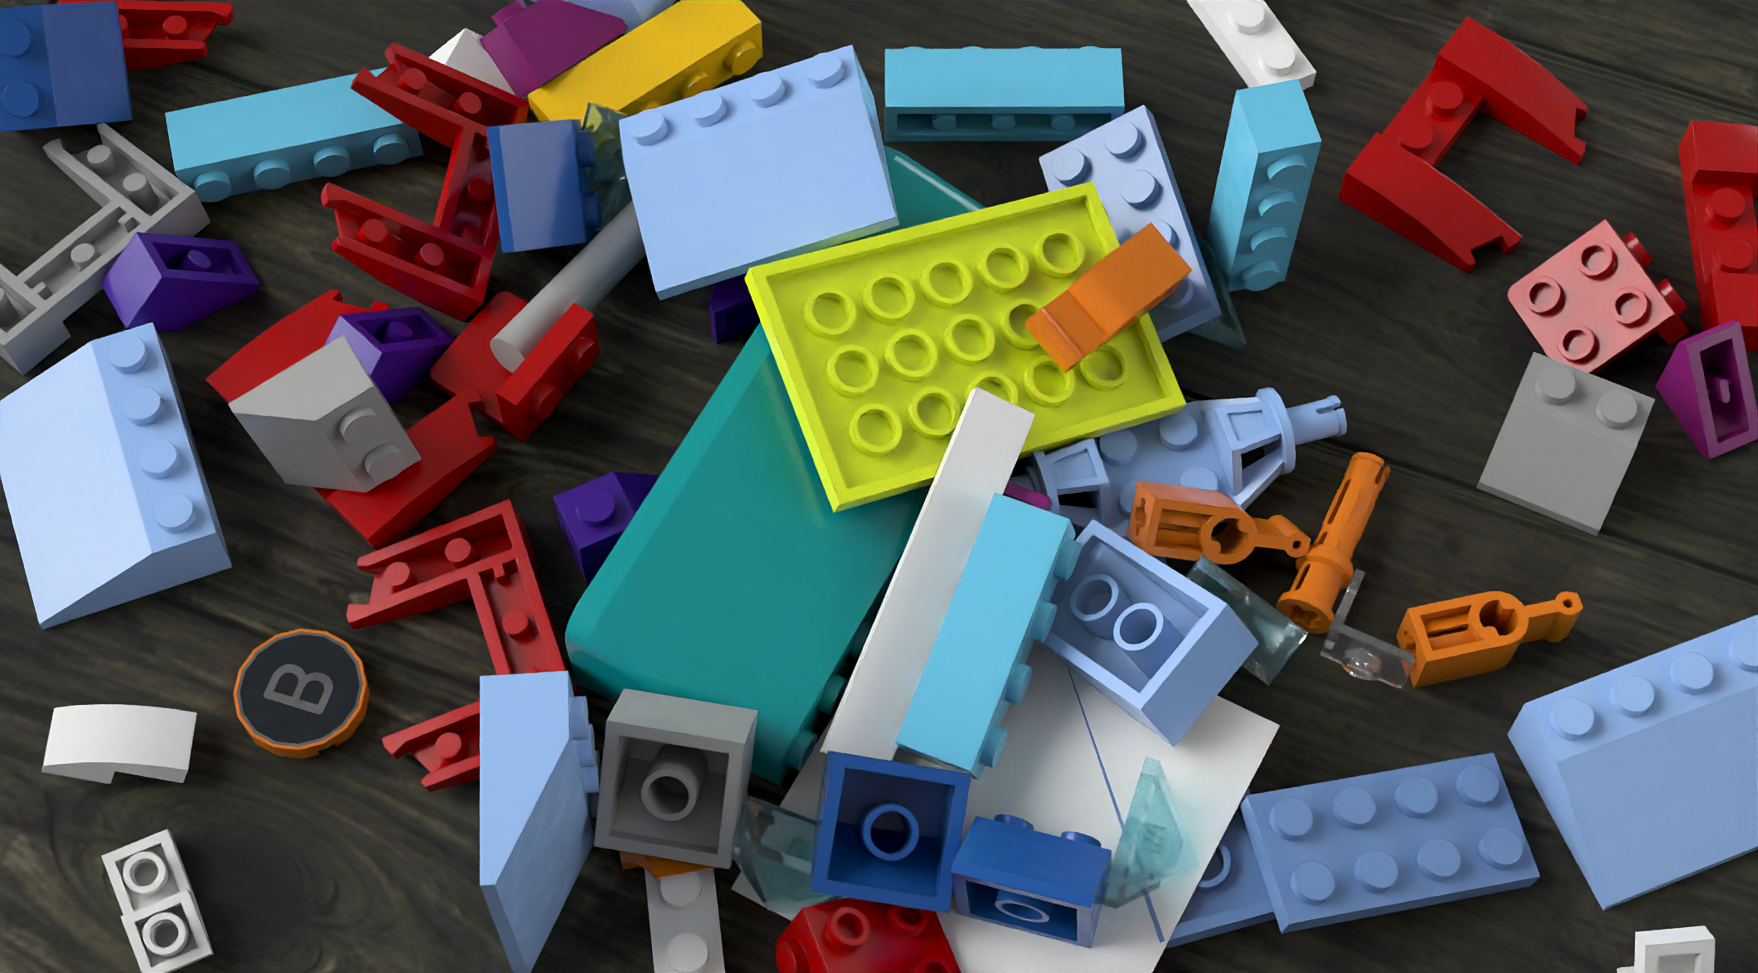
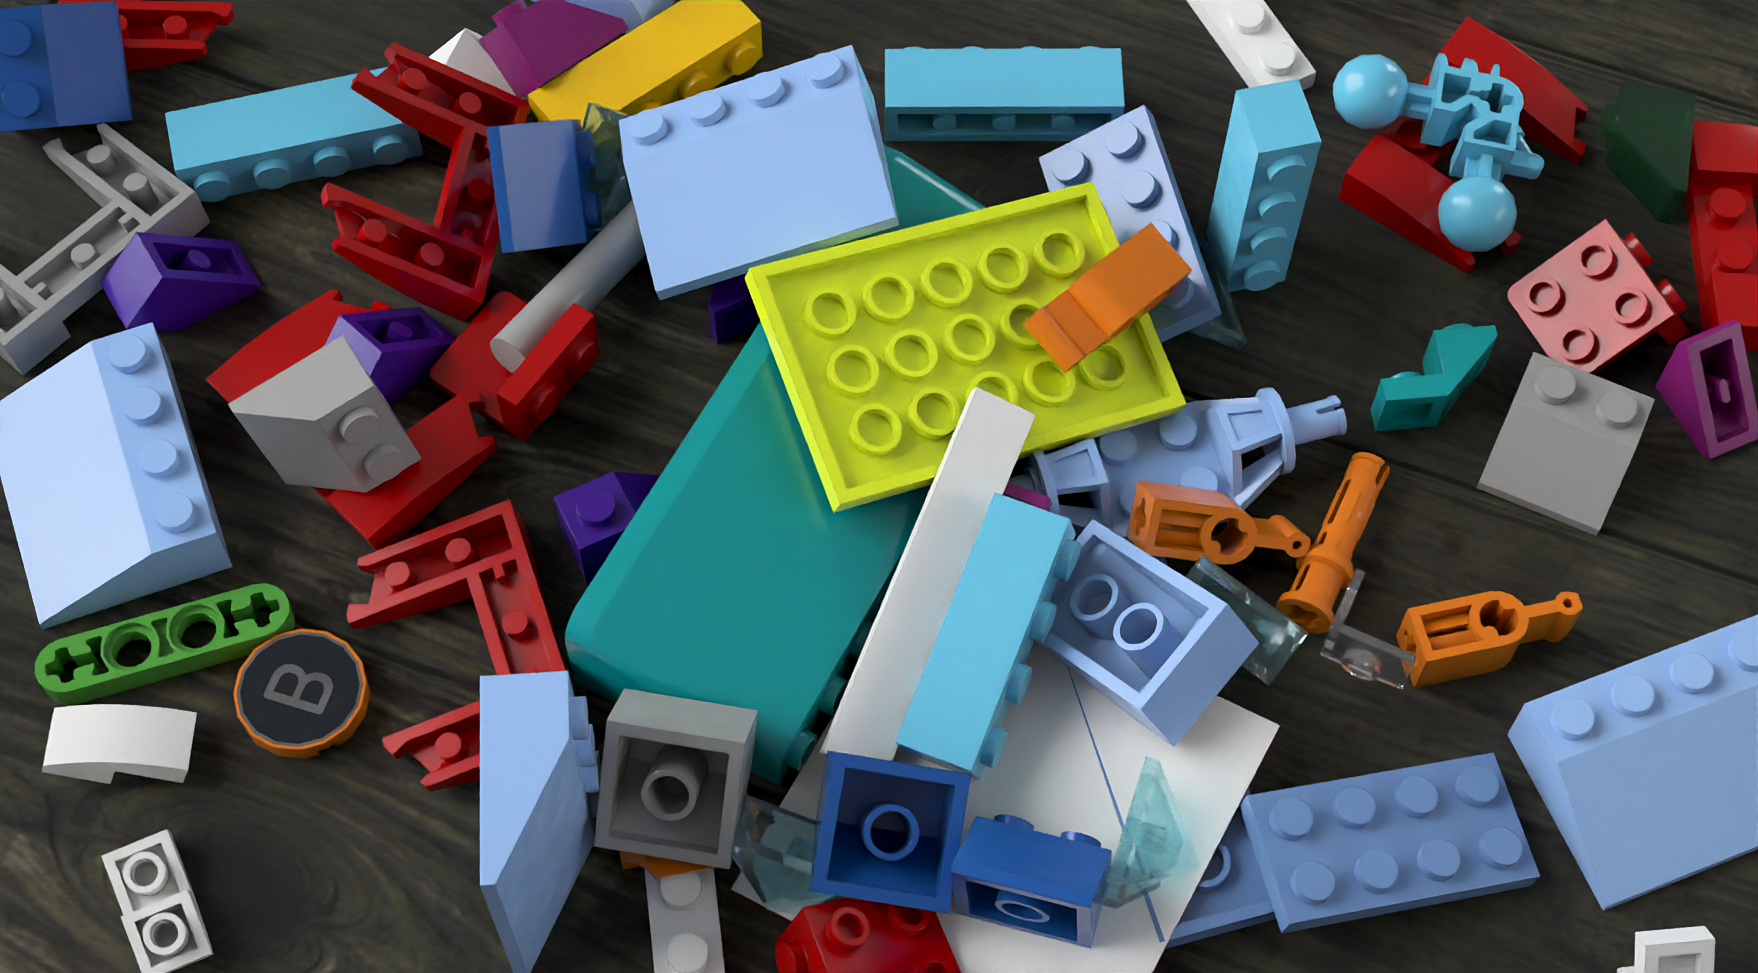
(164, 633): none -> bright green beam
(1449, 366): none -> teal slope
(1455, 104): none -> medium azure piece
(1650, 144): none -> clear green slope

